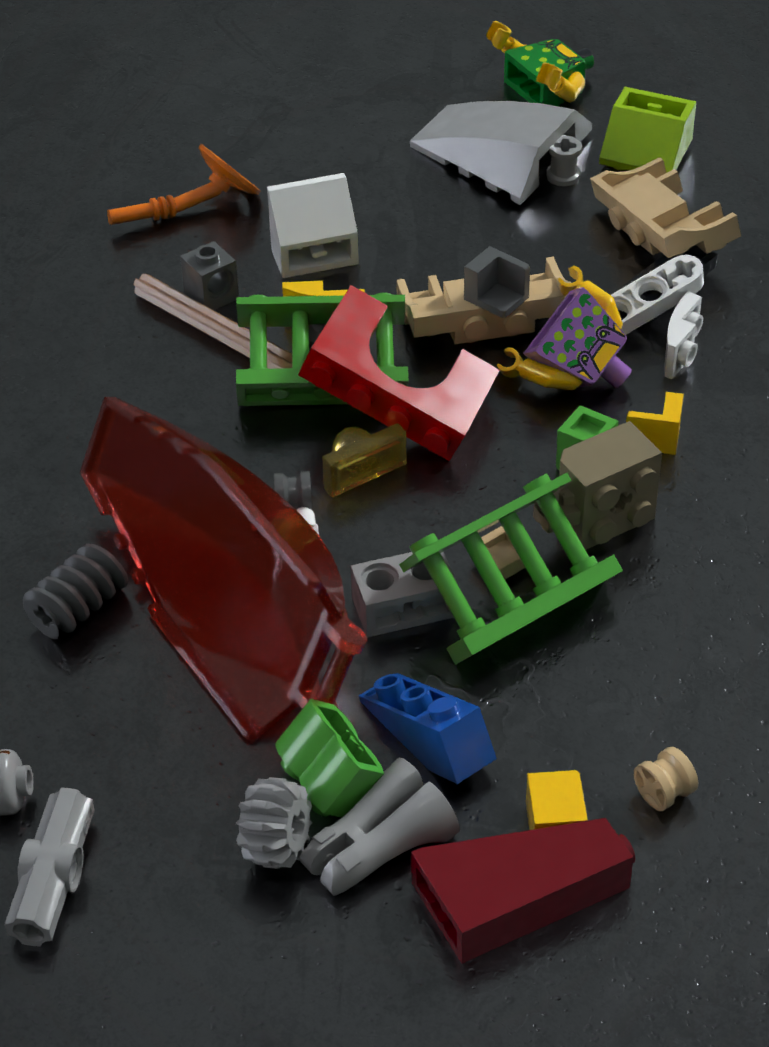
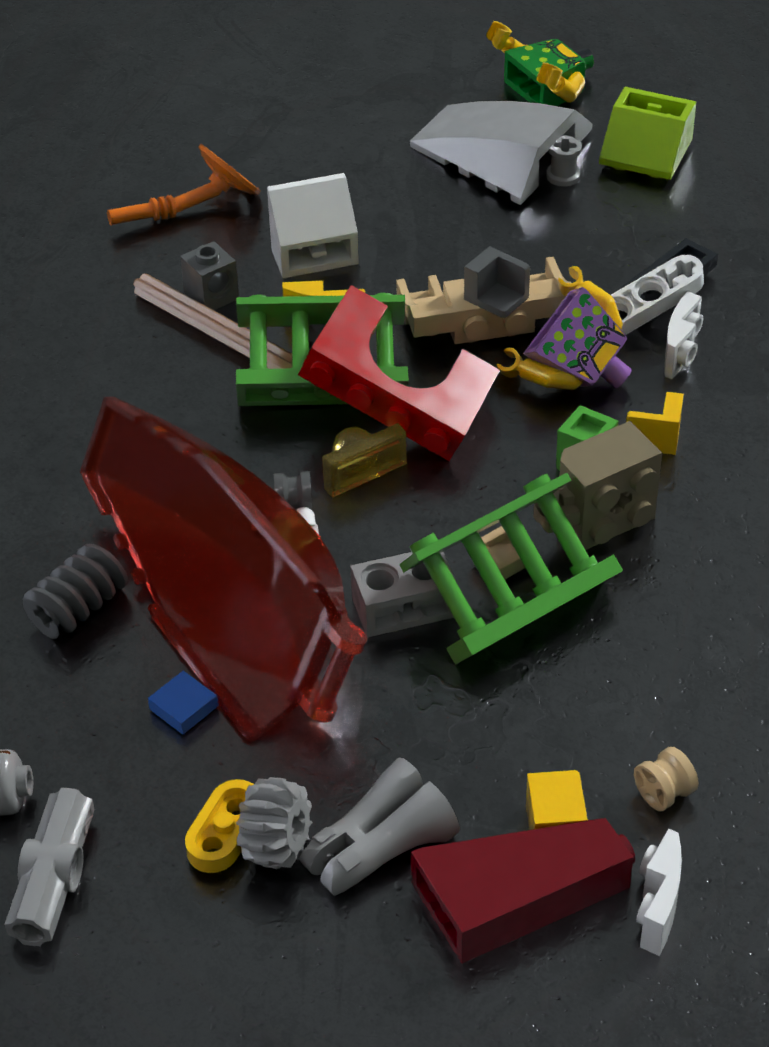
(183, 702): none -> blue tile
(217, 829): none -> yellow plate
(328, 758): bright green brick -> none
(432, 725): blue slope -> none
(655, 217): tan bracket -> none
(662, 879): none -> white slope

